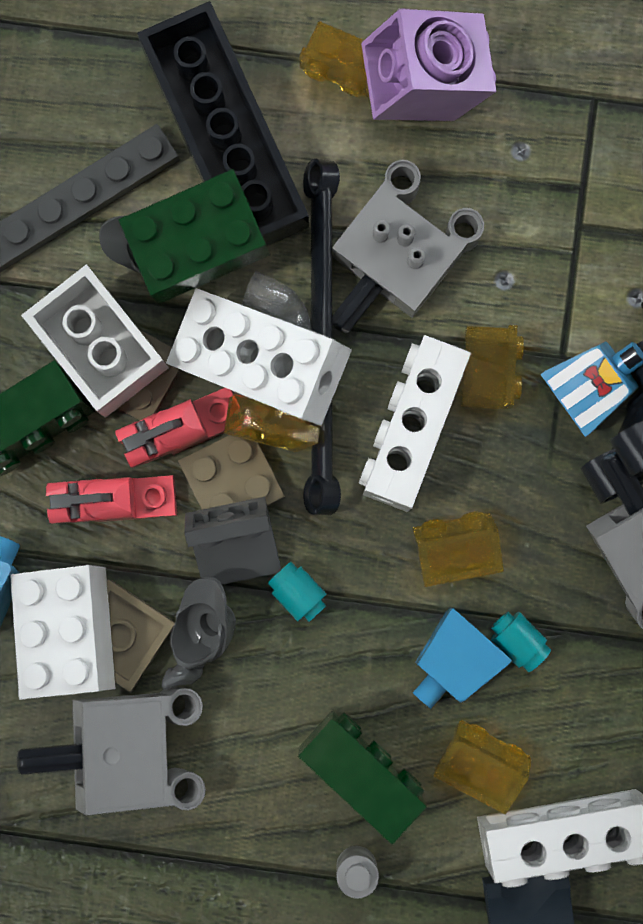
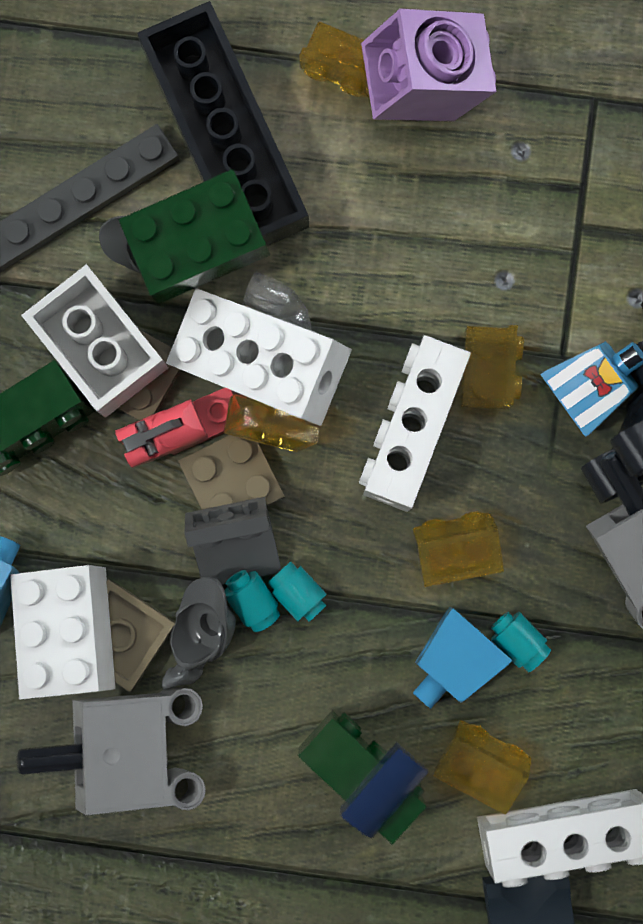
(111, 499): coral plate -> none
(251, 600): none -> teal brick
(320, 184): black piece -> none
(357, 872): light grey brick -> none
(383, 791): none -> dark blue brick
(398, 249): light grey piece -> none

